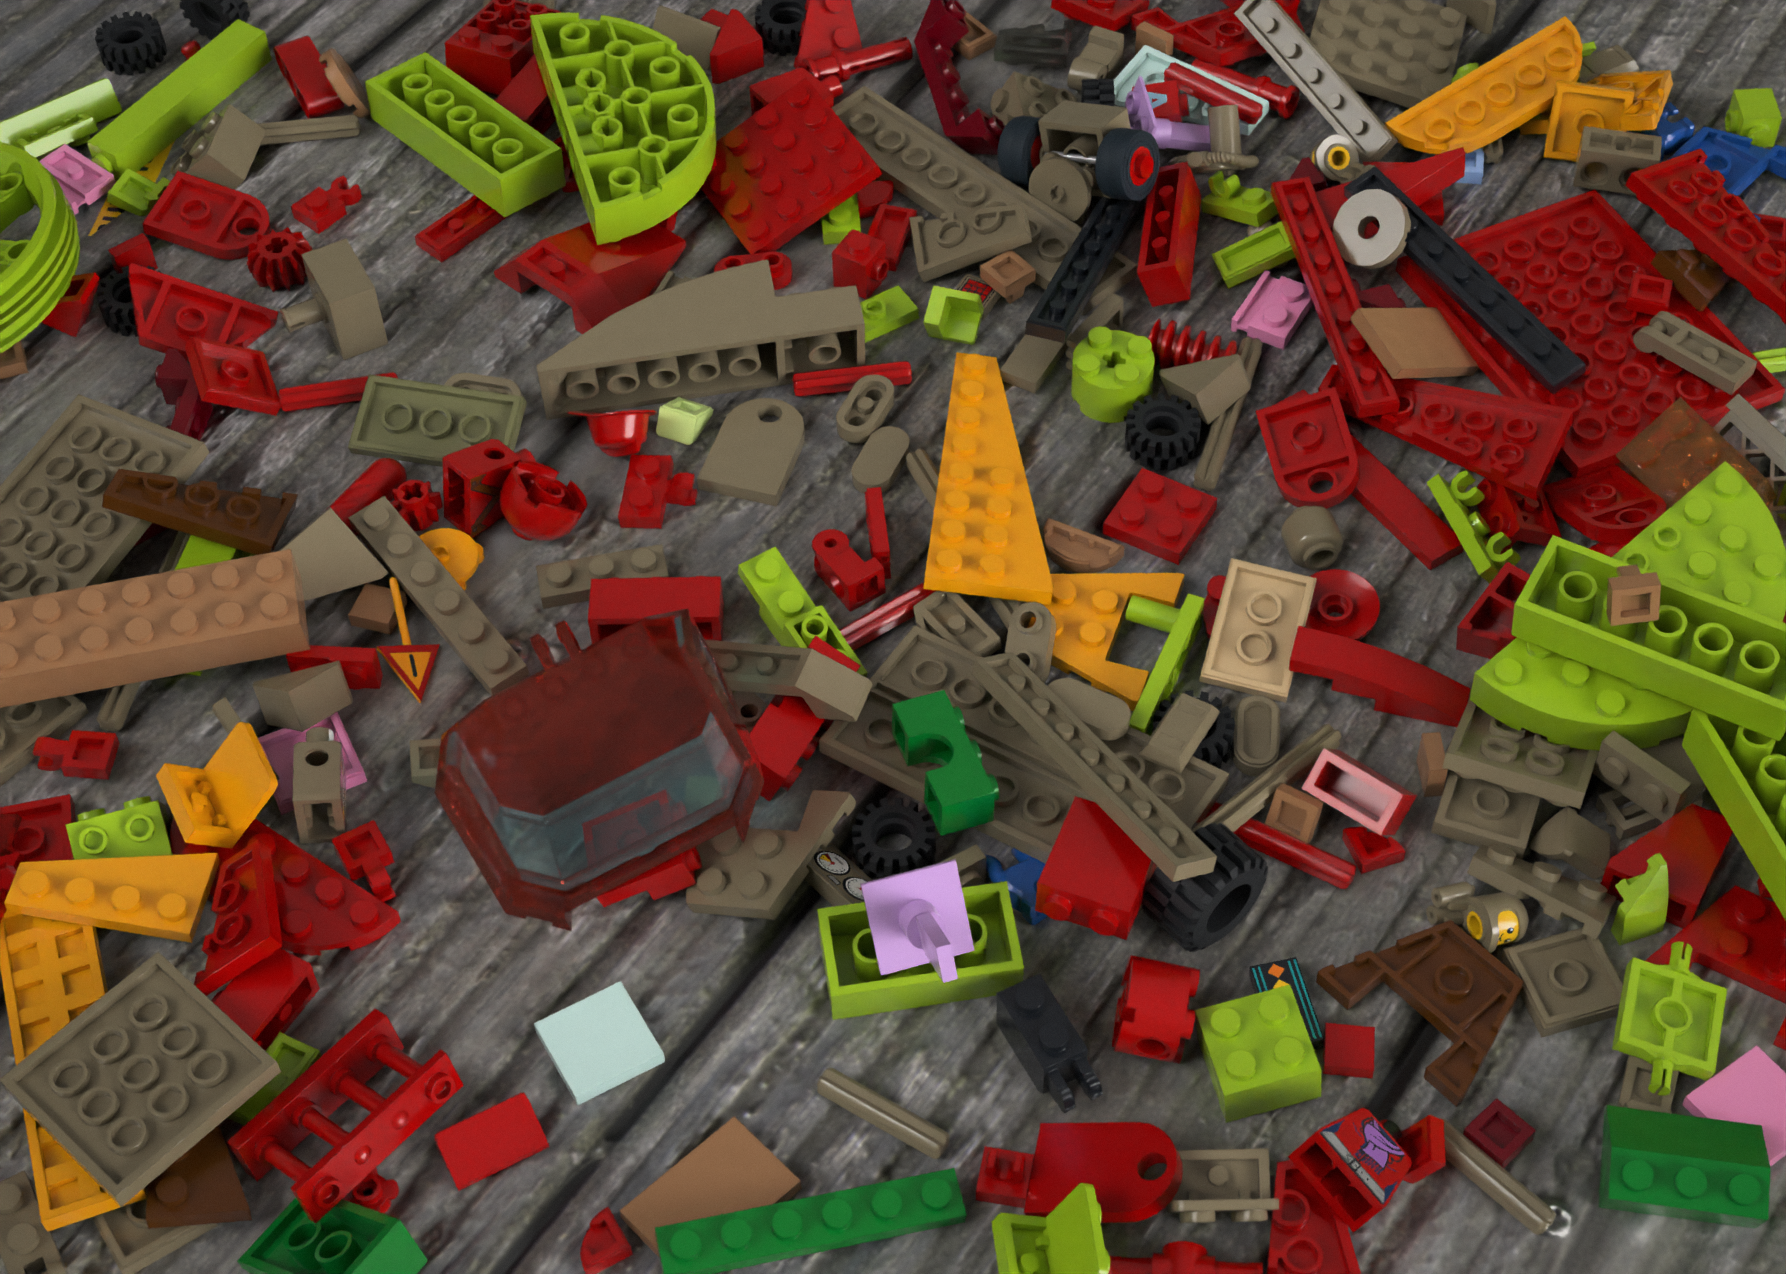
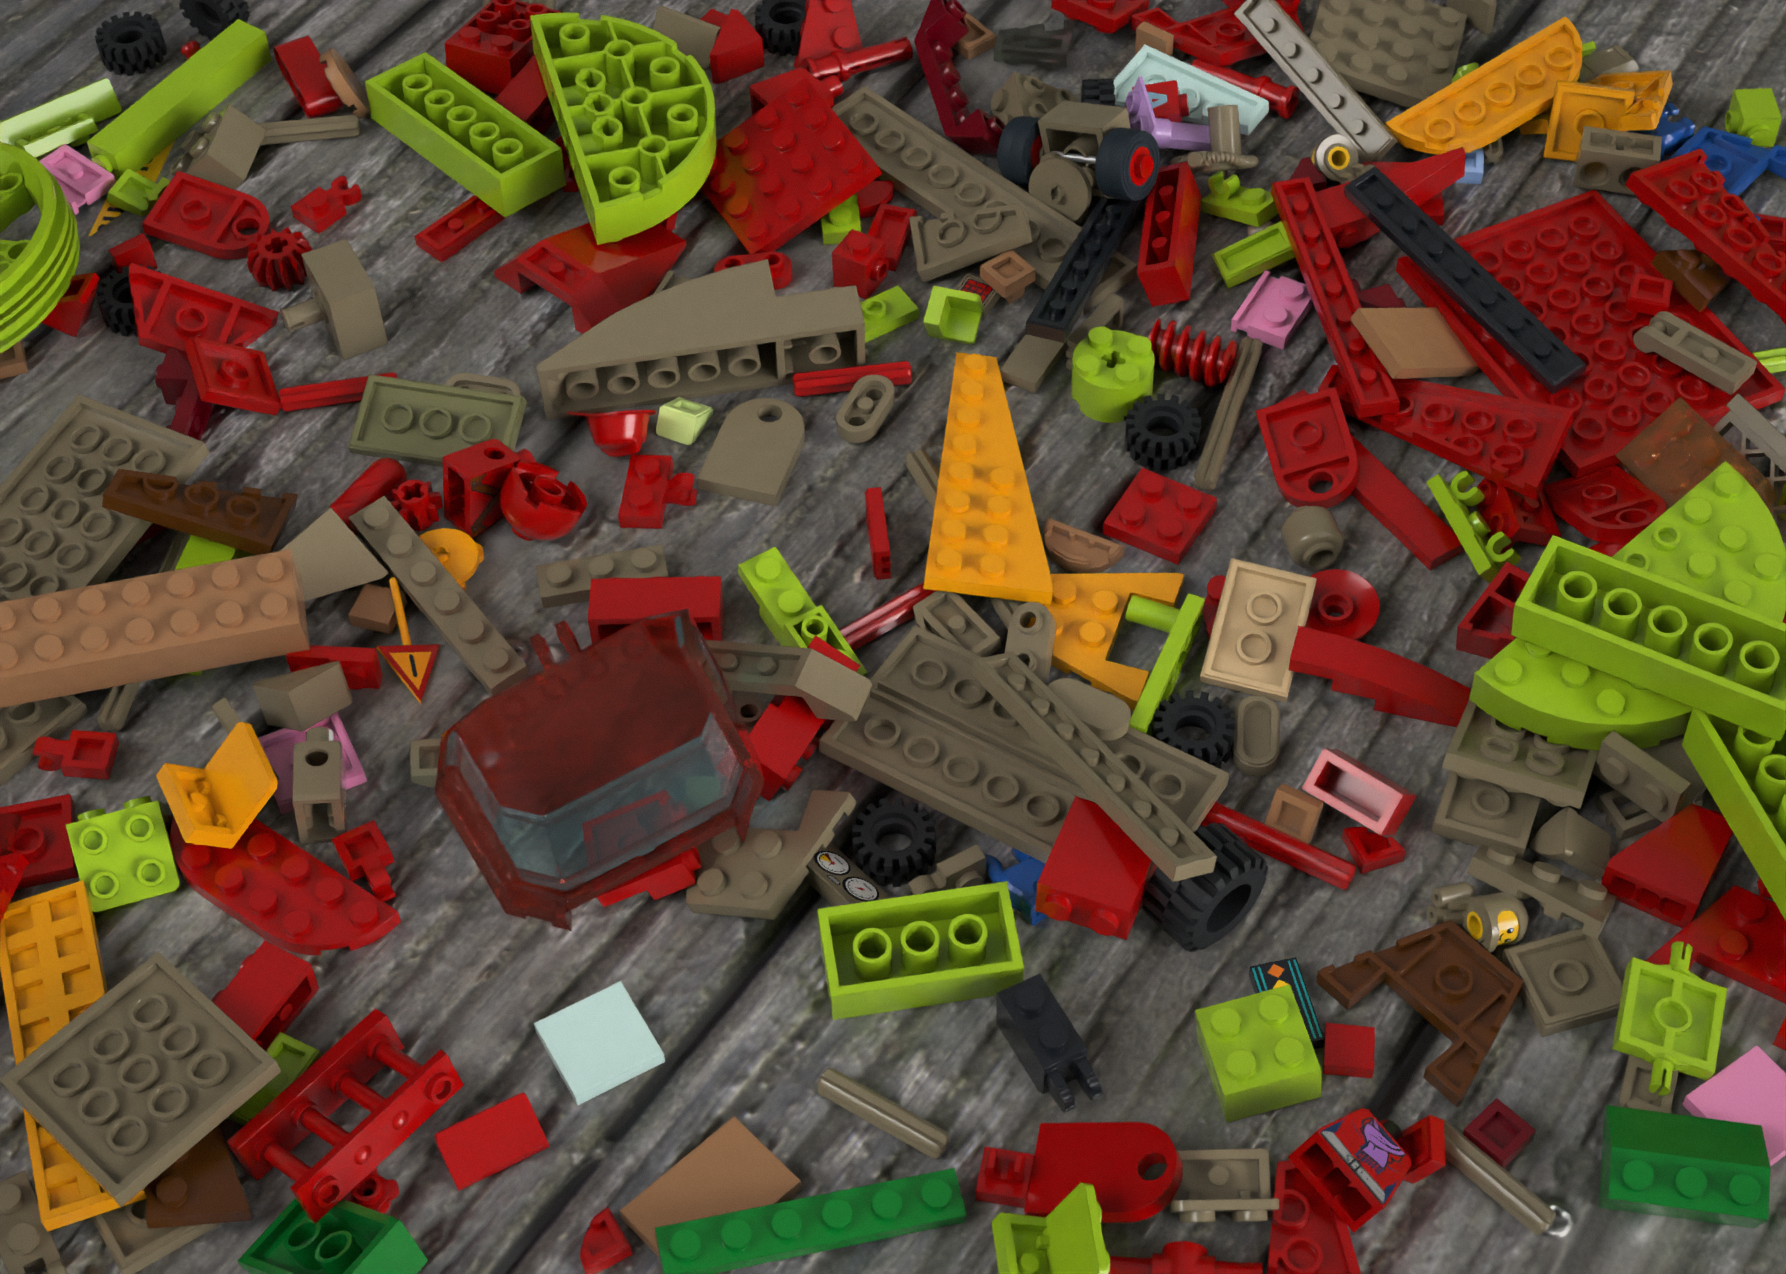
(126, 894): light orange wing -> none
(246, 918): red wing -> none
(845, 572): red leg -> none
(880, 459): dark tan tile -> none
(919, 919): lavender piece -> none
(934, 732): green arch -> none
(1098, 59): dark tan leg -> none
(1154, 1010): red brick -> none
(1179, 733): dark tan tile -> none
(1208, 384): dark tan slope -> none
(1213, 92): red axle -> none
(1285, 770): dark tan axle -> none
(1354, 217): tile -> none
(1430, 763): medium nougat tile -> none
(1633, 596): medium nougat tile -> none
(1644, 903): lime slope -> none

